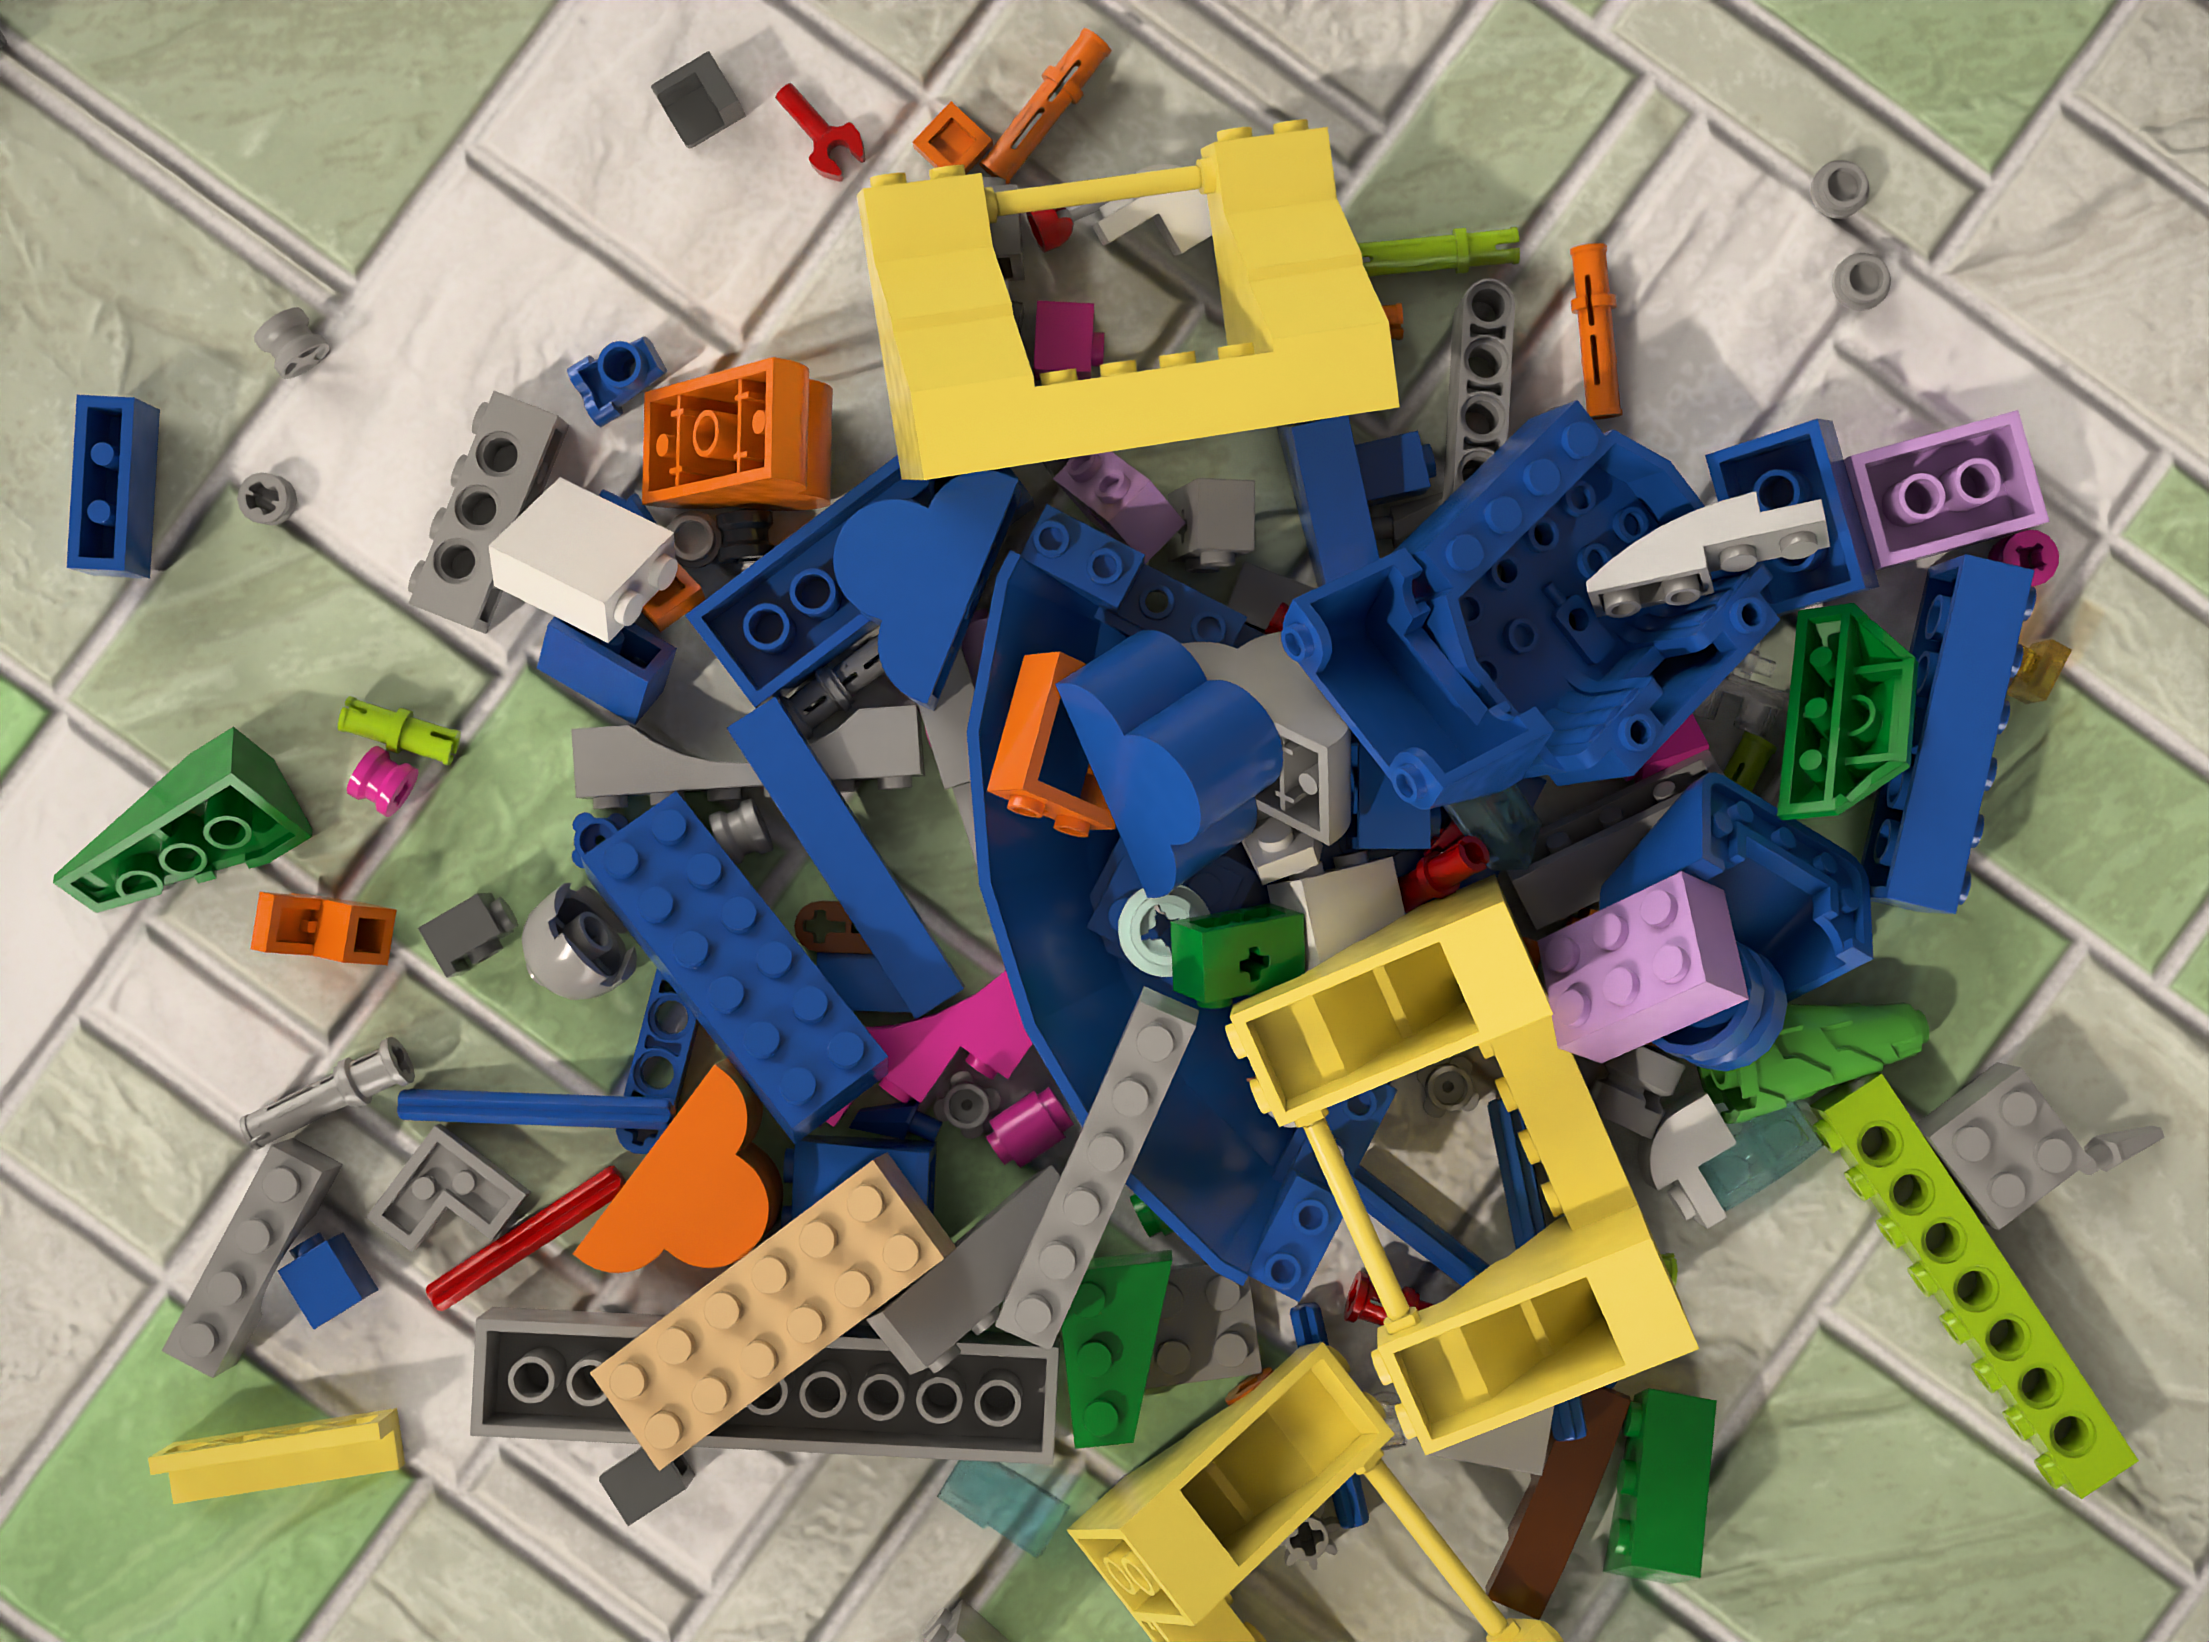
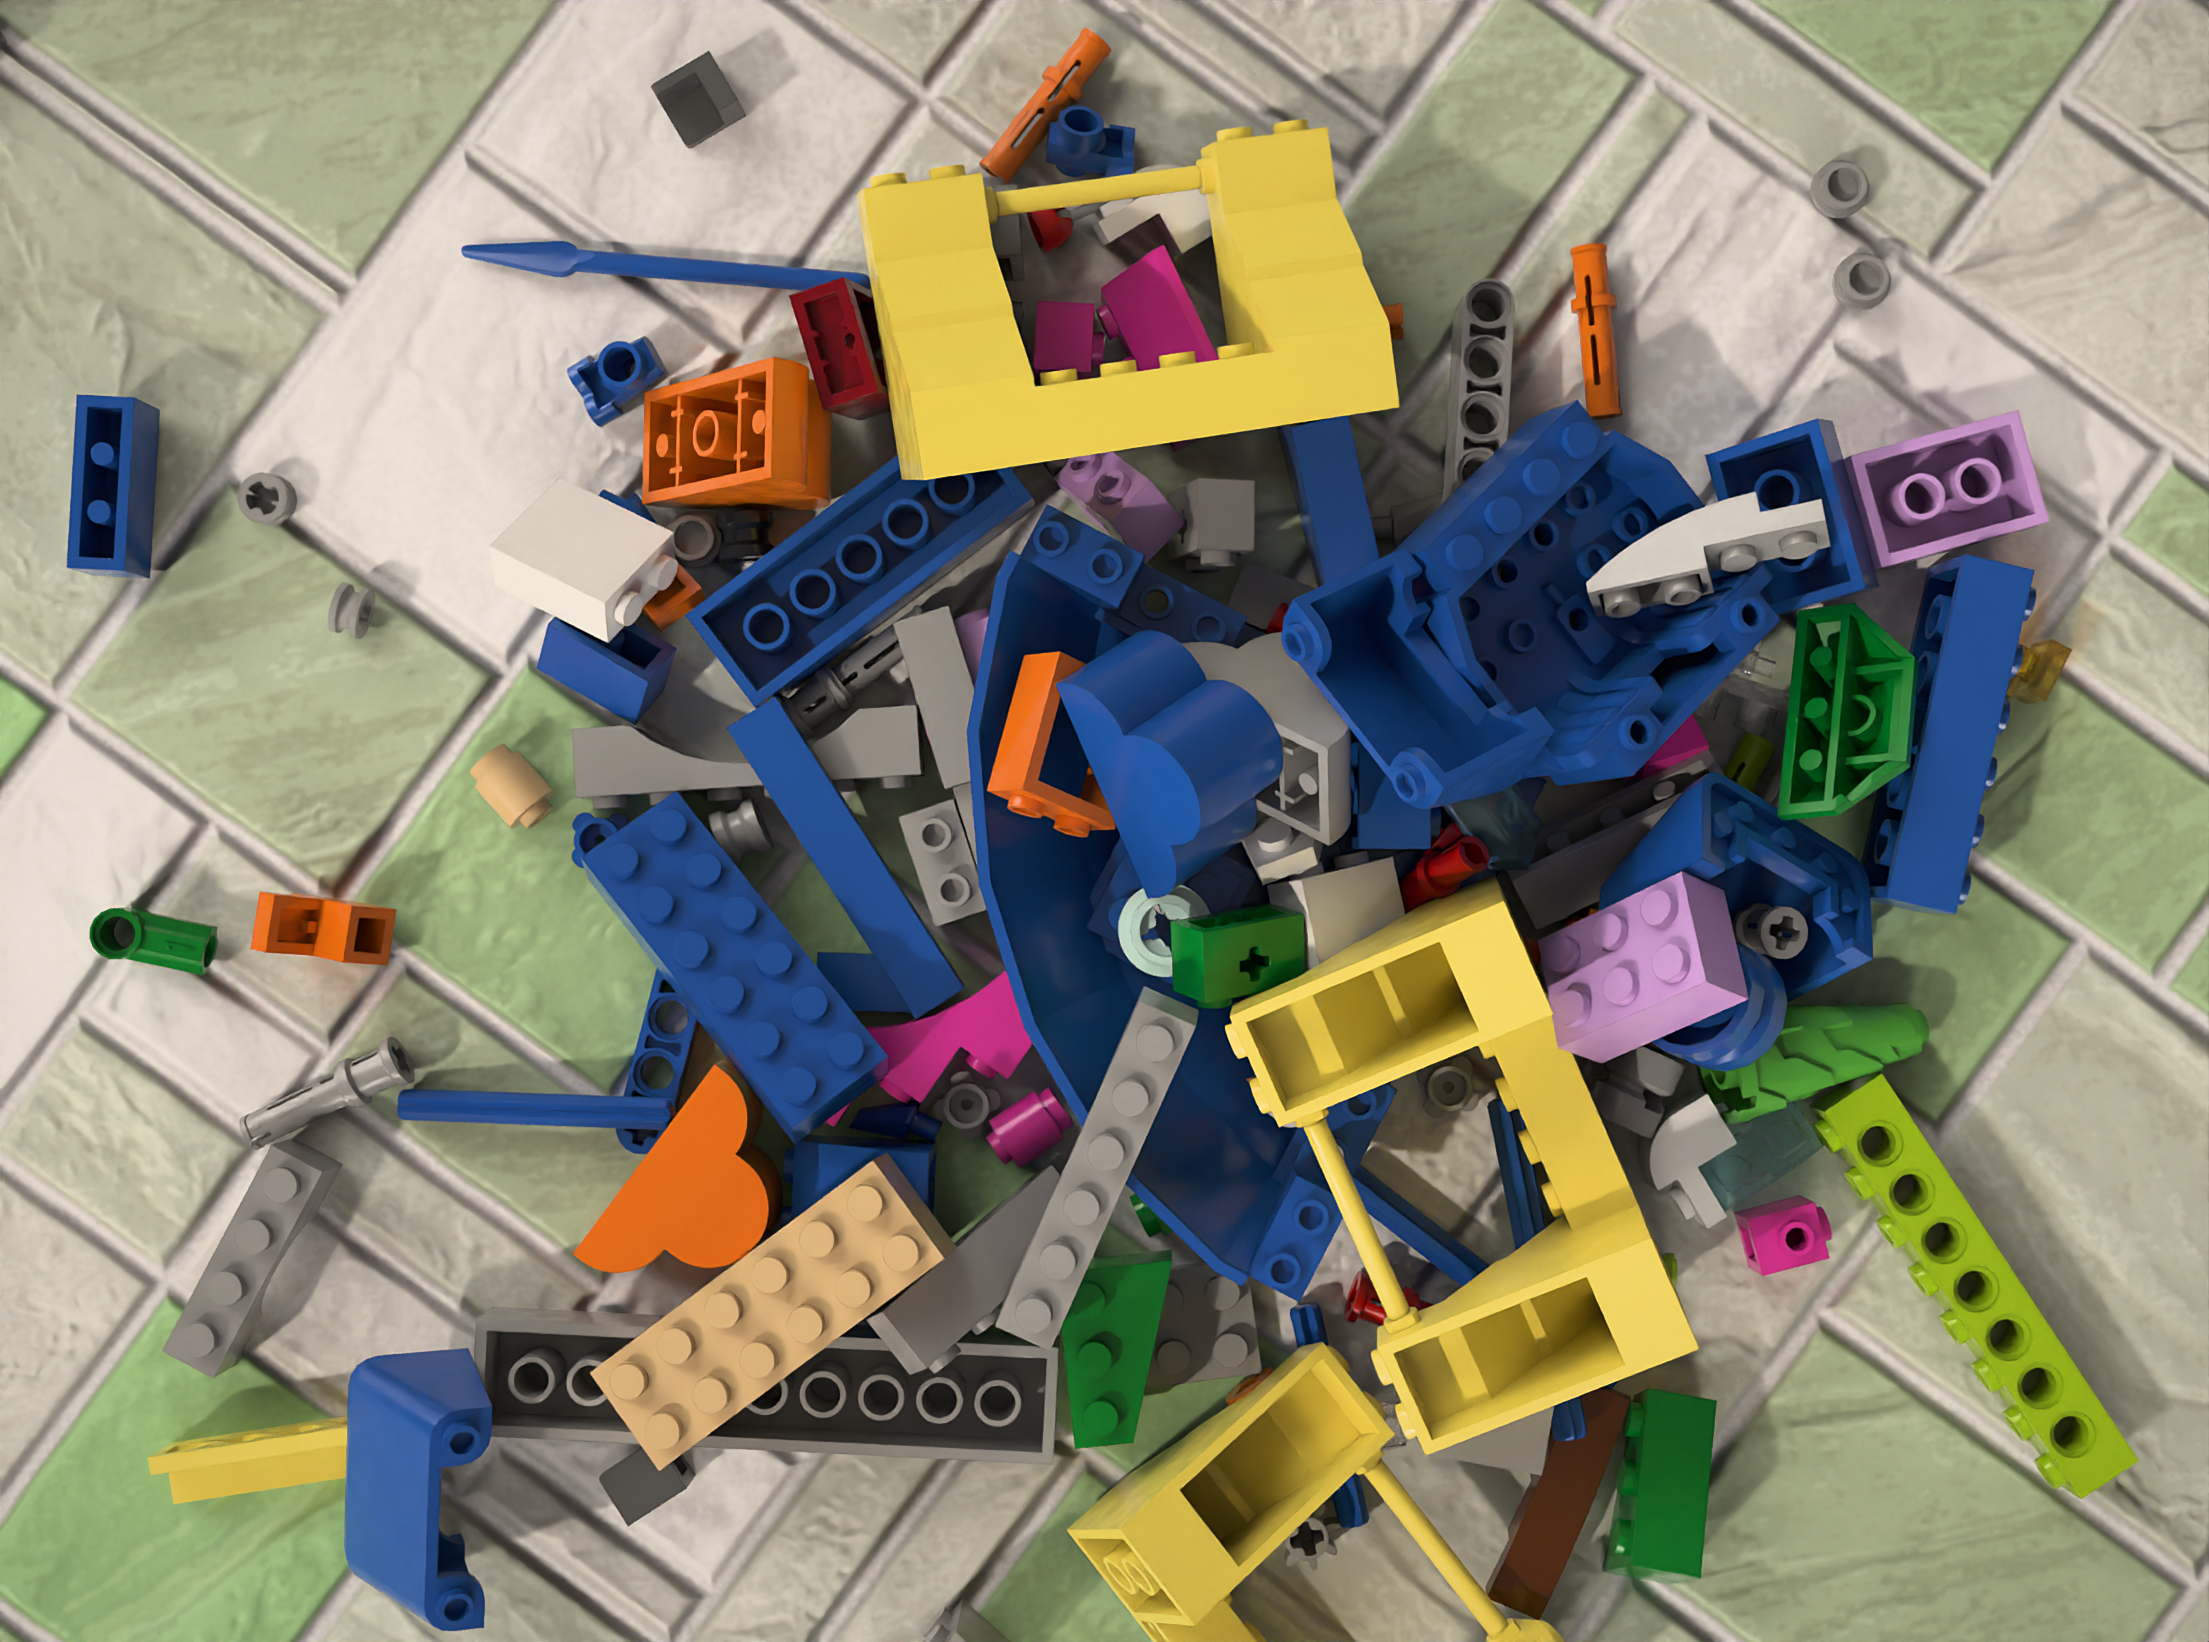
(157, 940): none -> green piece
(203, 816): green wedge -> none
(291, 343): light grey wheel -> none
(326, 1278): blue brick -> none
(351, 610): none -> light grey bush
(382, 781): dark pink wheel -> none
(399, 730): lime pin -> none
(402, 1427): none -> blue windscreen
(444, 1176): light grey plate -> none
(469, 932): dark grey brick -> none
(496, 425): light grey brick -> none
(512, 787): none -> tan brick
(525, 1239): red axle -> none
(564, 259): none -> blue piece
(575, 945): light grey cylinder -> none
(823, 135): red bar -> none
(835, 941): reddish brown beam -> none
(841, 347): none -> dark red window
(925, 573): blue brick -> none
(943, 861): none -> light grey brick
(952, 140): orange plate -> none
(1006, 1502): clear light blue slope -> none
(1084, 145): none -> blue plate
(1153, 316): none -> dark pink slope
(1395, 468): blue brick -> none
(1441, 252): lime pin -> none
(1779, 920): none -> light grey bush
(1783, 1234): none -> dark pink brick
(2002, 1144): light grey brick -> none
(2043, 549): dark pink wheel -> none
(2116, 1147): light grey bar -> none

